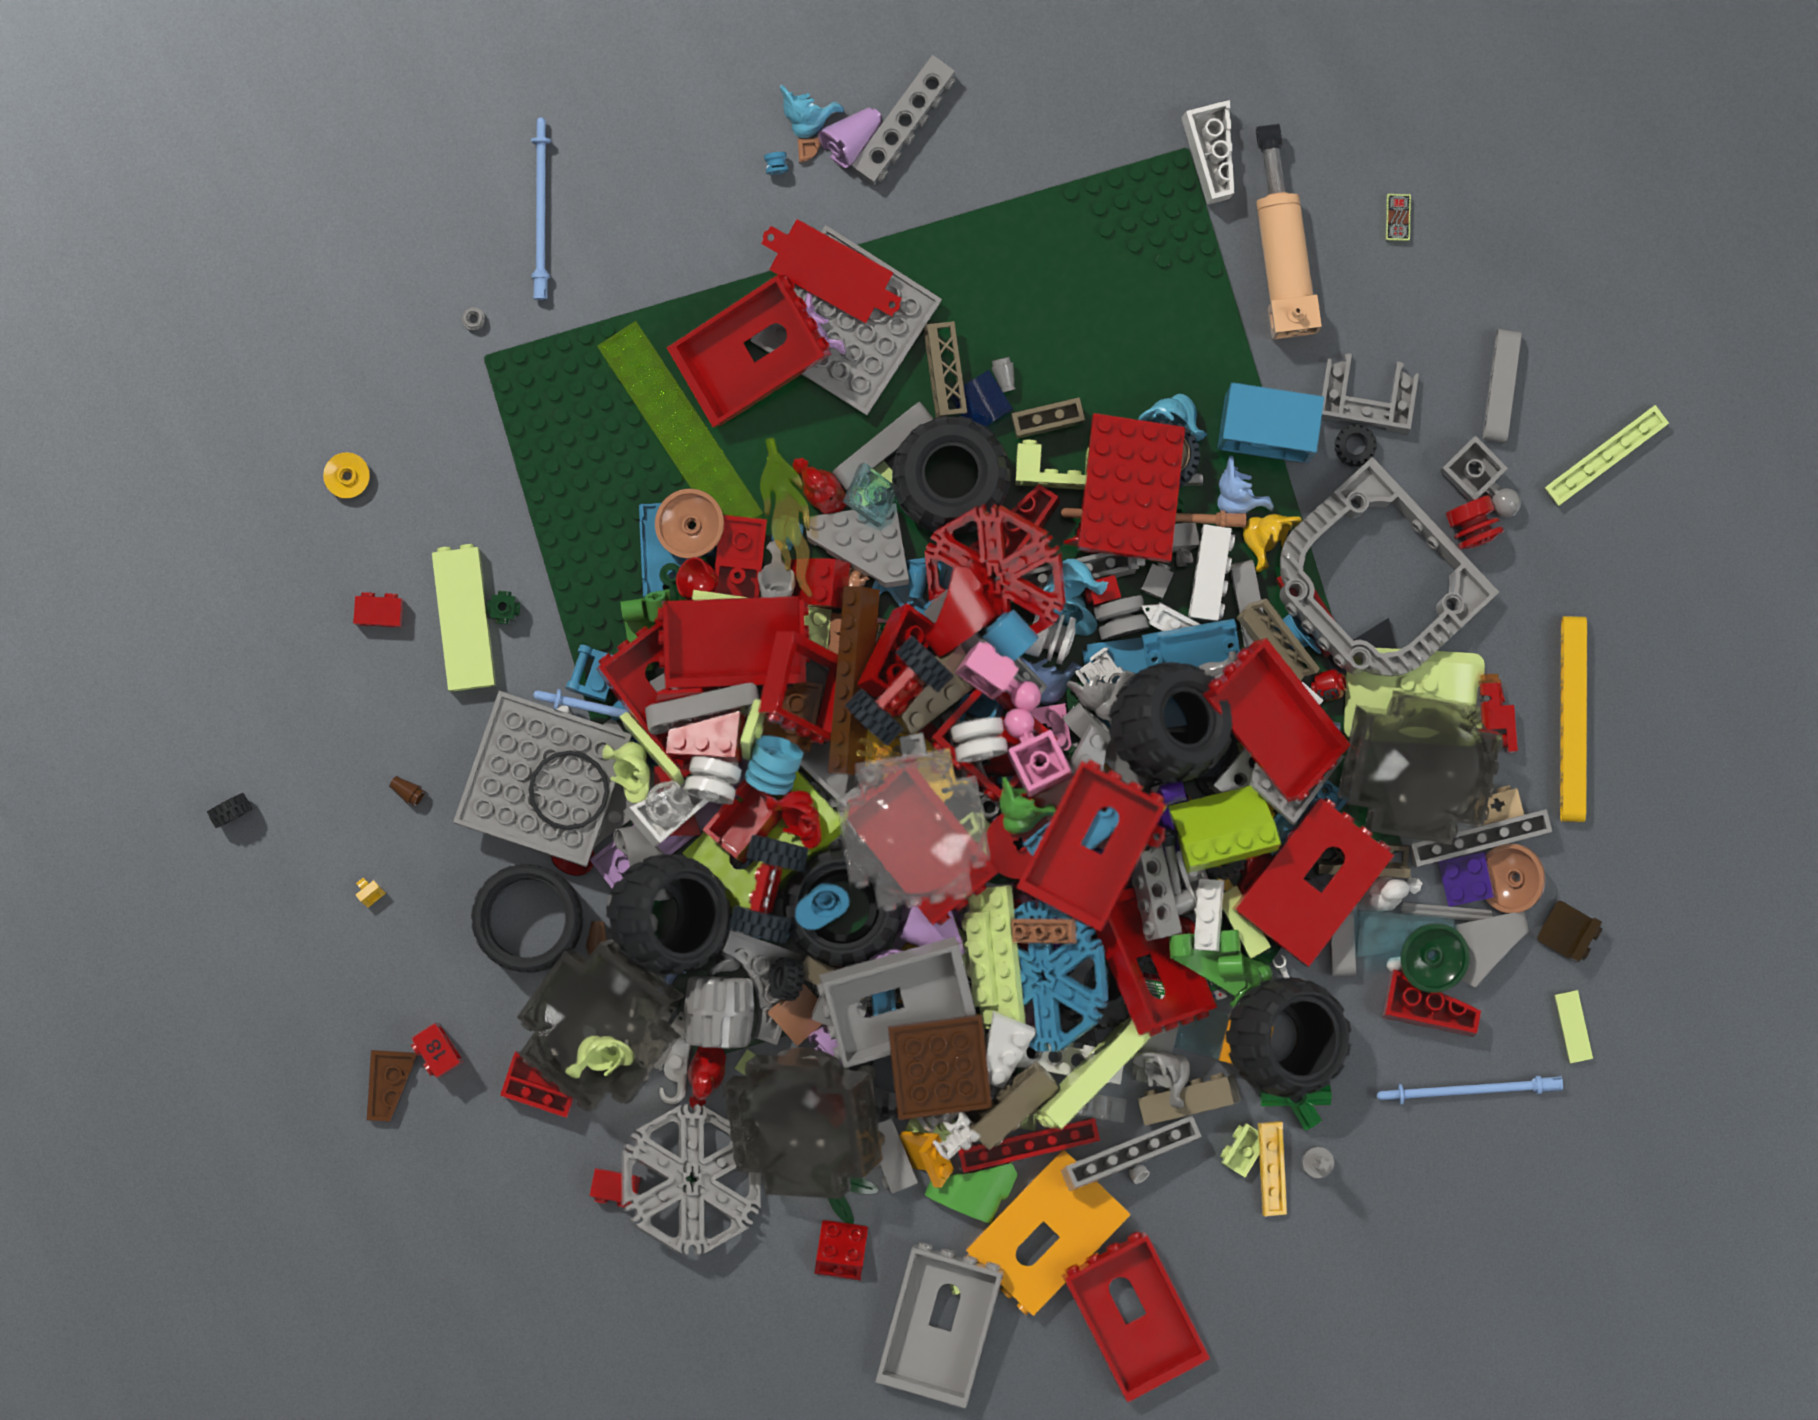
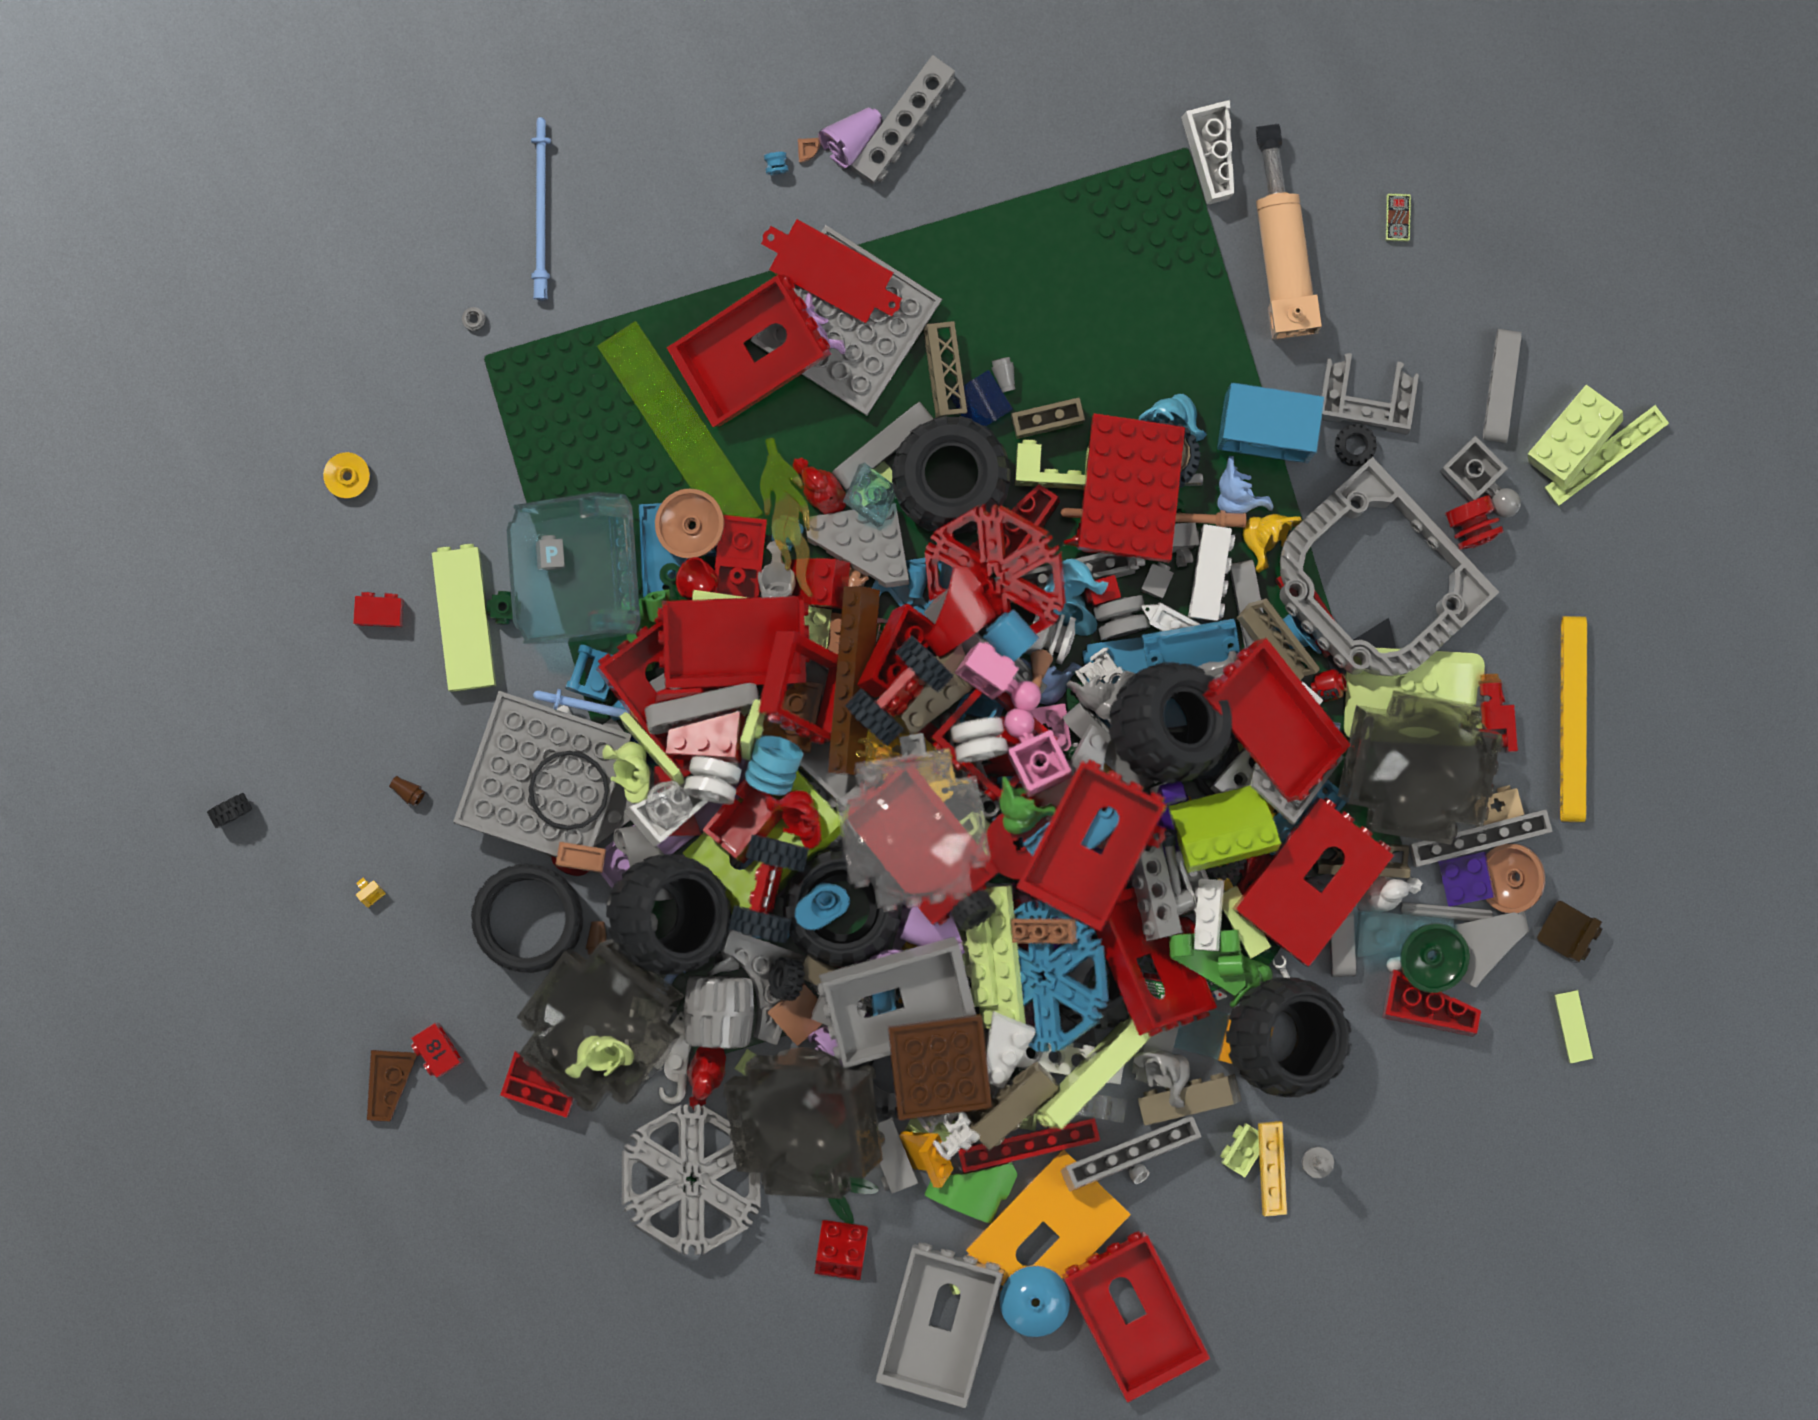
(550, 553): none -> light grey brick
(581, 857): none -> nougat tile
(598, 584): none -> clear light blue slope
(608, 1186): red brick -> none
(806, 117): medium azure piece -> none
(973, 910): none -> black tyre
(1029, 1284): none -> dark azure dish
(1040, 664): none -> nougat cone
(1303, 1107): green piece -> none
(1536, 1084): light blue bar -> none
(1575, 437): none -> yellowish green brick

